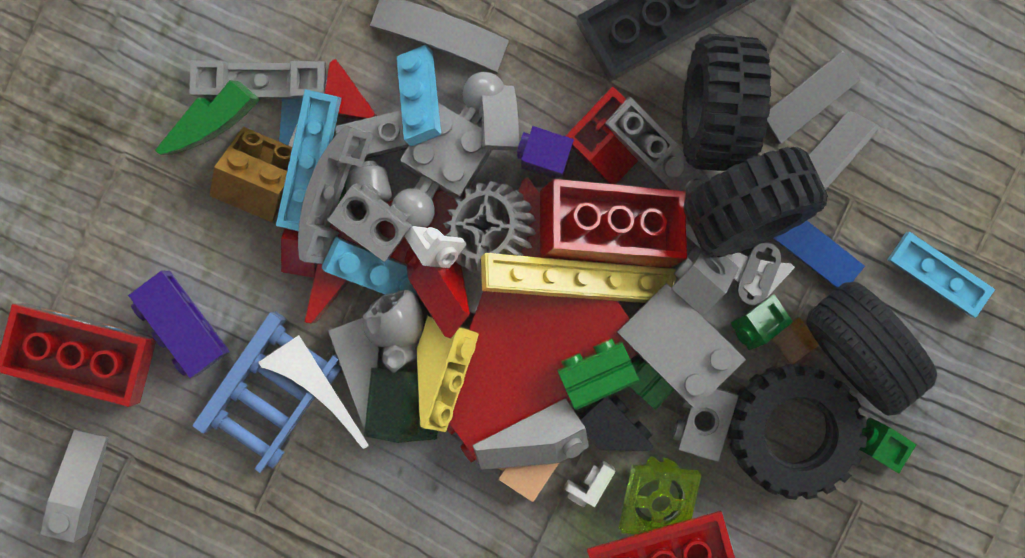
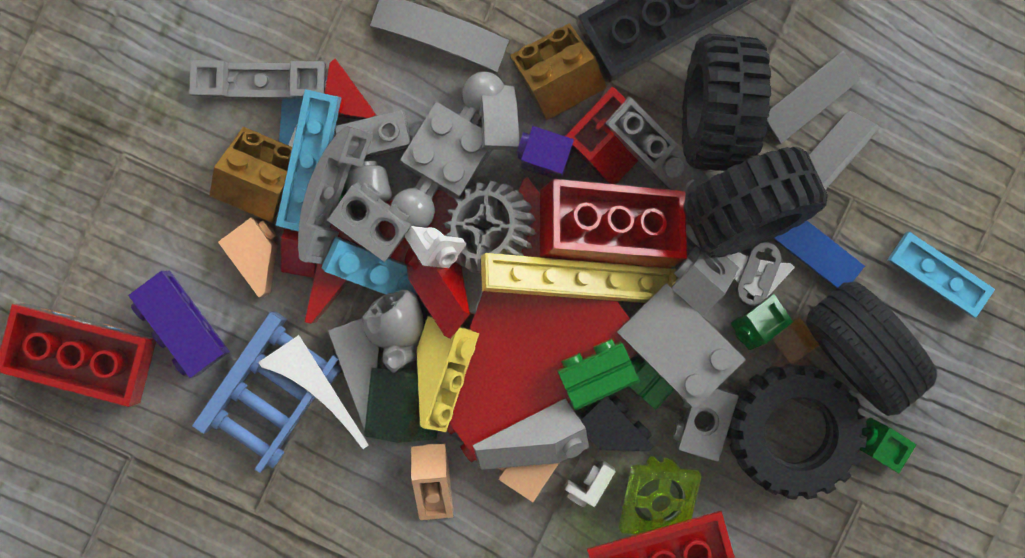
(75, 487): light grey slope -> none
(209, 118): green slope -> none
(253, 253): none -> light nougat slope
(418, 95): medium azure plate -> none
(431, 481): none -> light nougat slope
(558, 71): none -> pearl gold slope

